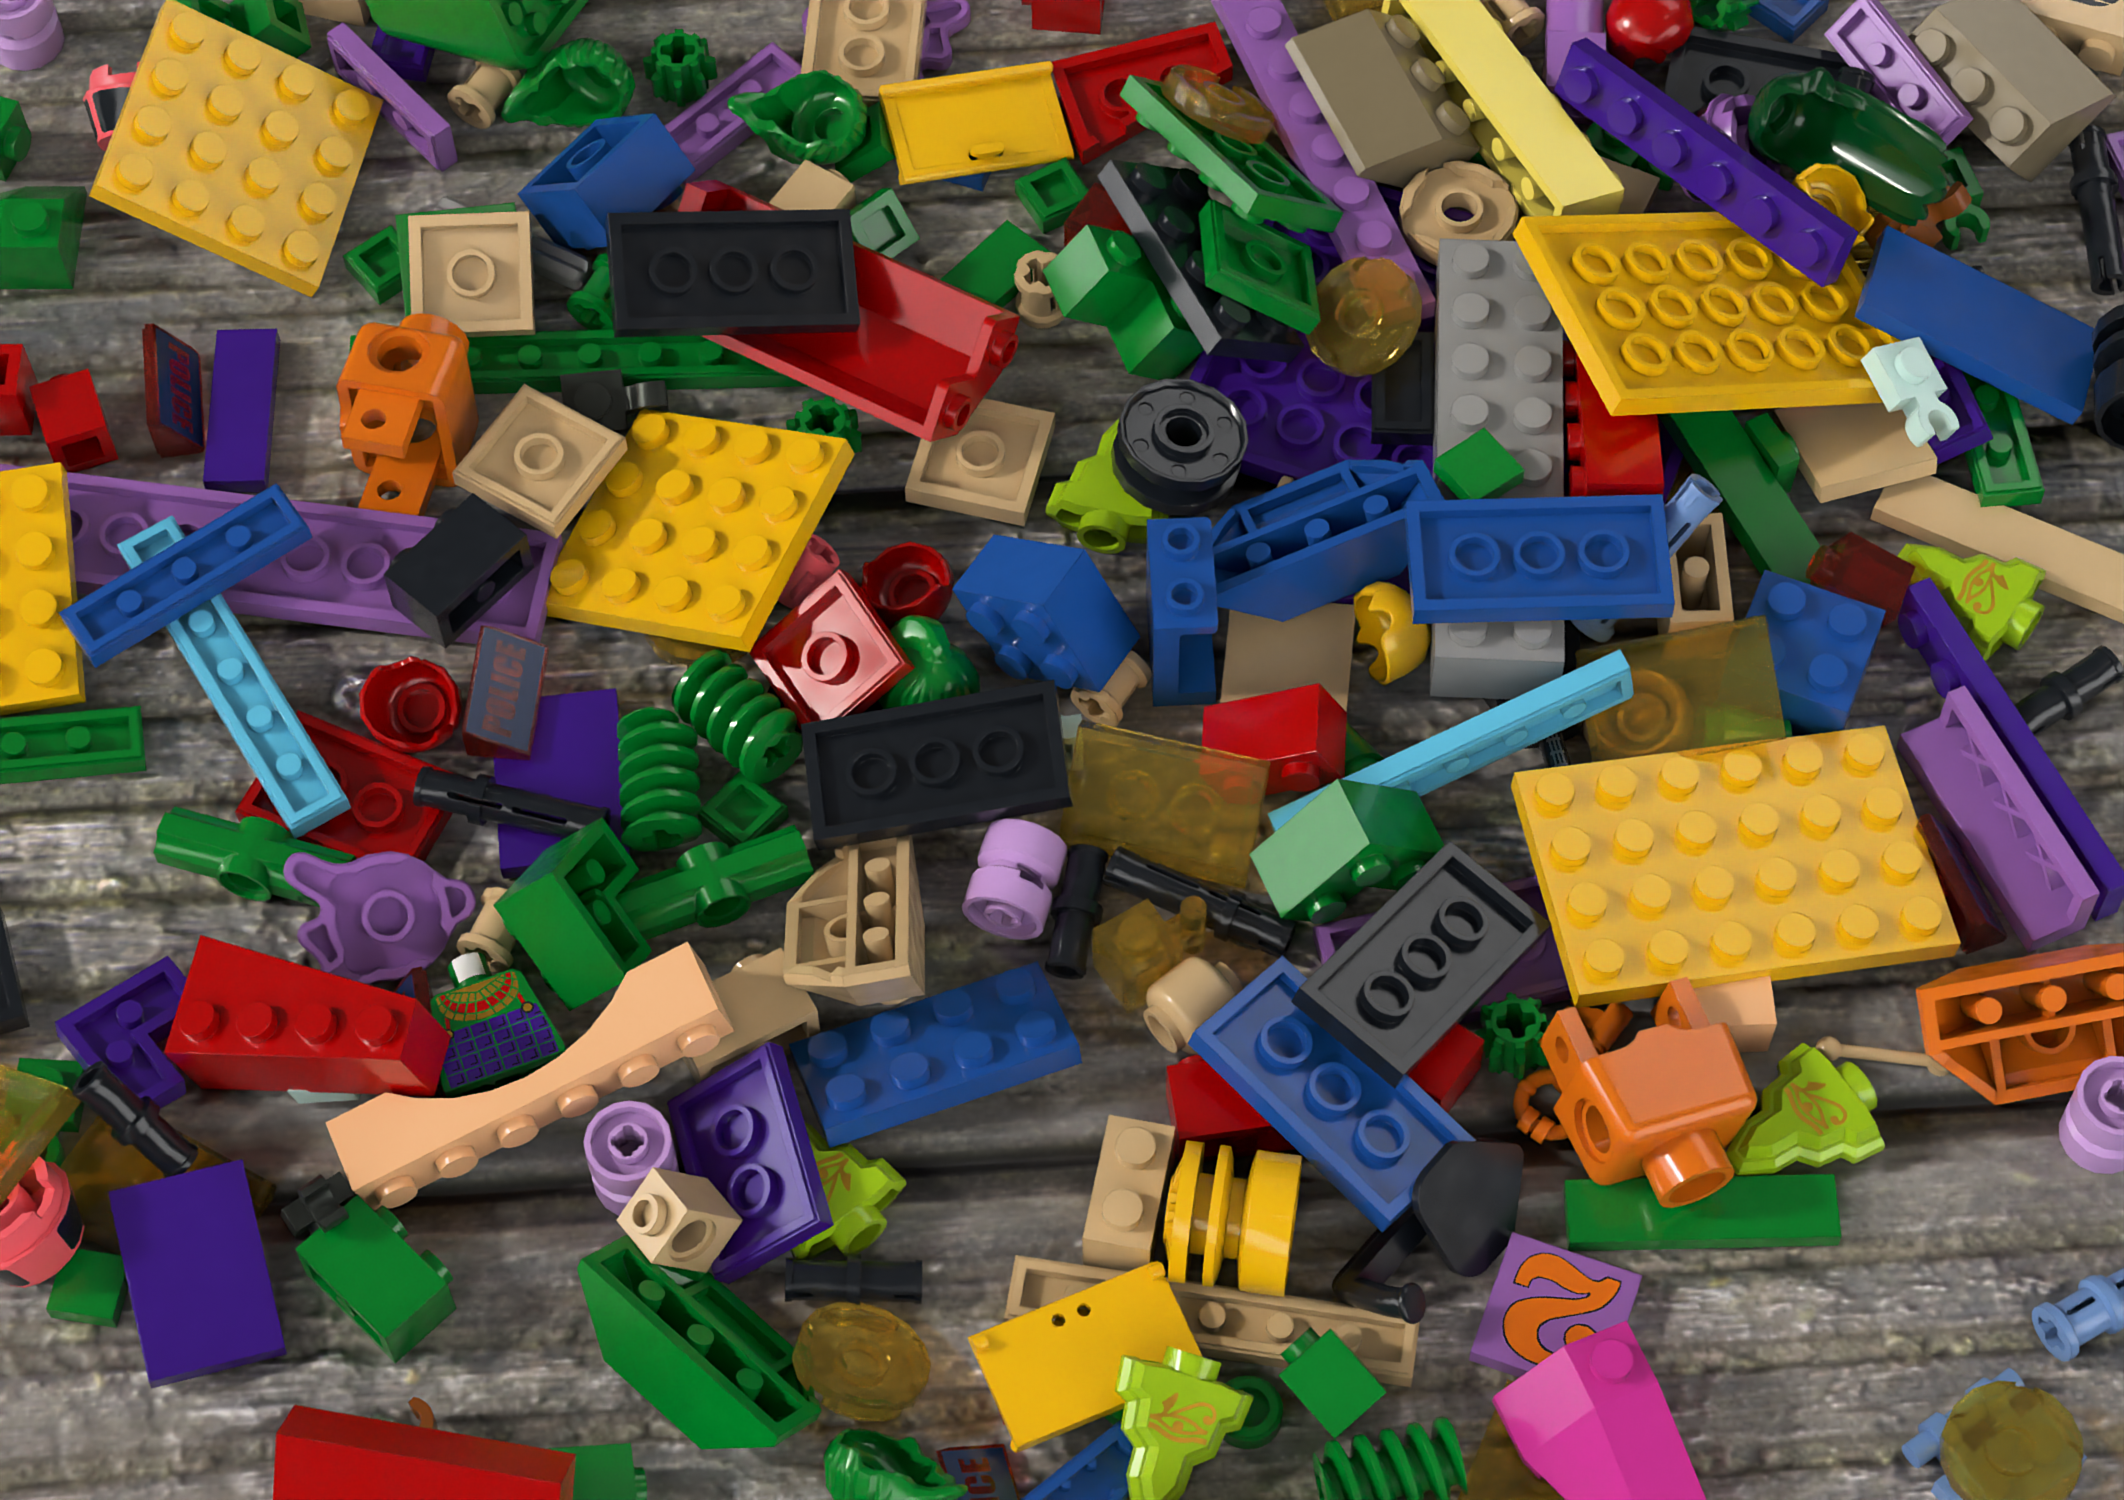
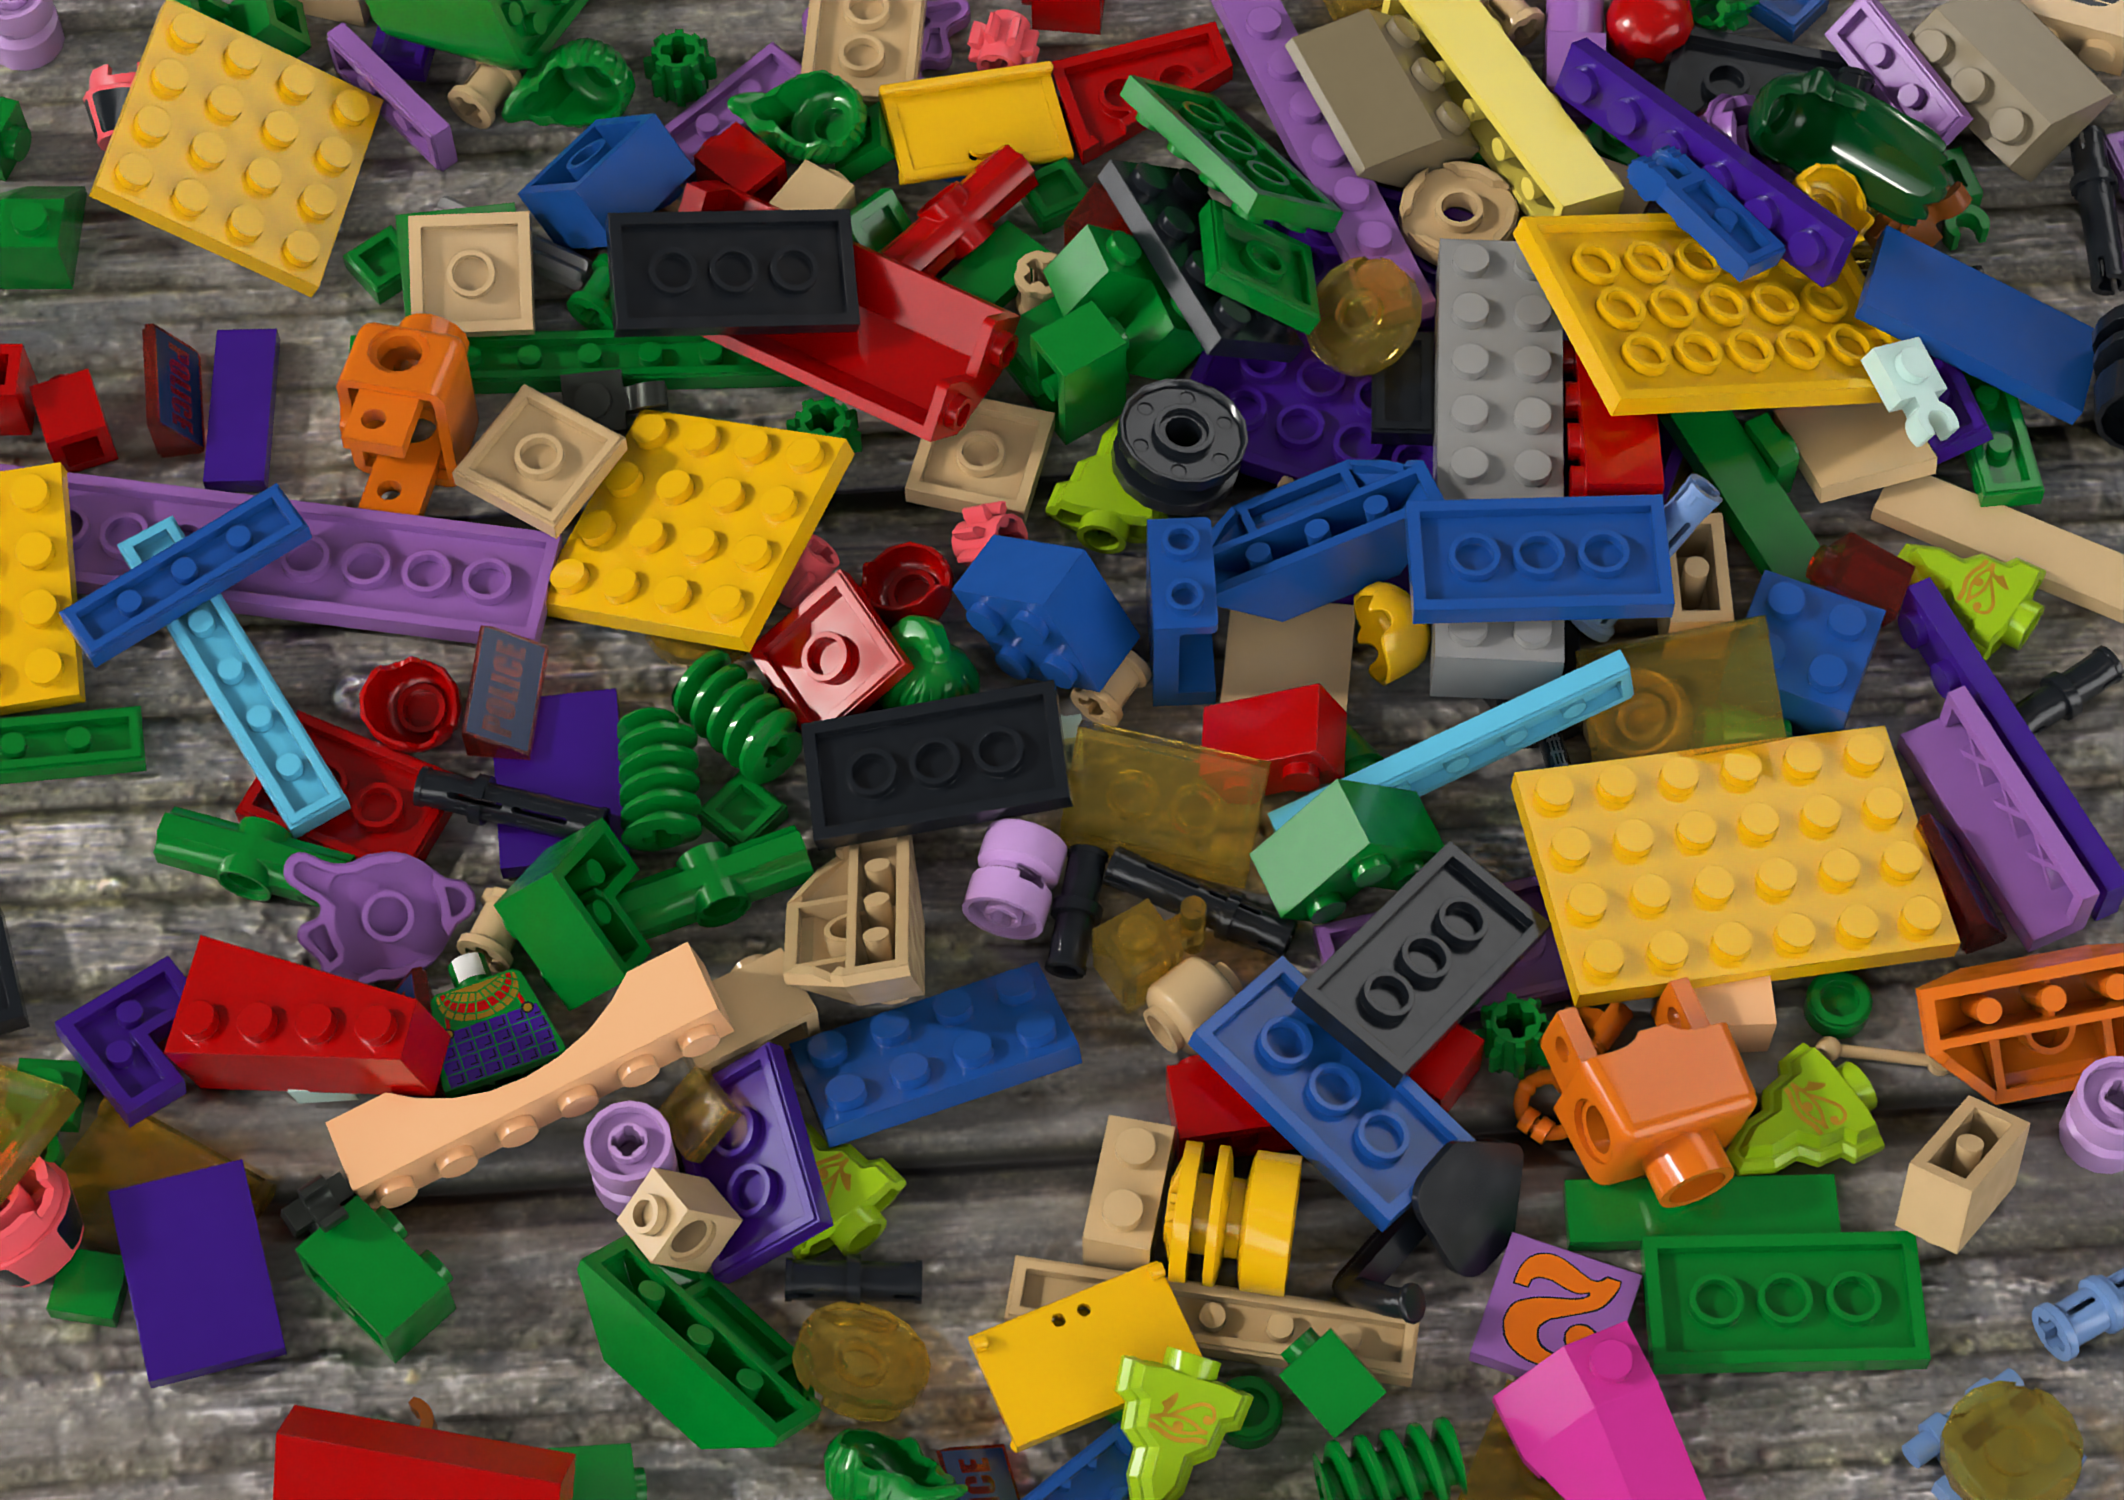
(134, 1120): black pin -> none
(458, 569): black brick -> none
(698, 1114): none -> clear yellow tile
(741, 162): none -> red brick
(964, 213): none -> red piece
(980, 525): none -> coral gear
(1003, 41): none -> coral gear
(1072, 366): none -> green brick
(1225, 111): clear yellow tile -> none
(1479, 468): green tile -> none
(1706, 212): none -> blue hinge
(1784, 1302): none -> green plate
(1837, 1004): none -> green tile
(1962, 1174): none -> tan brick

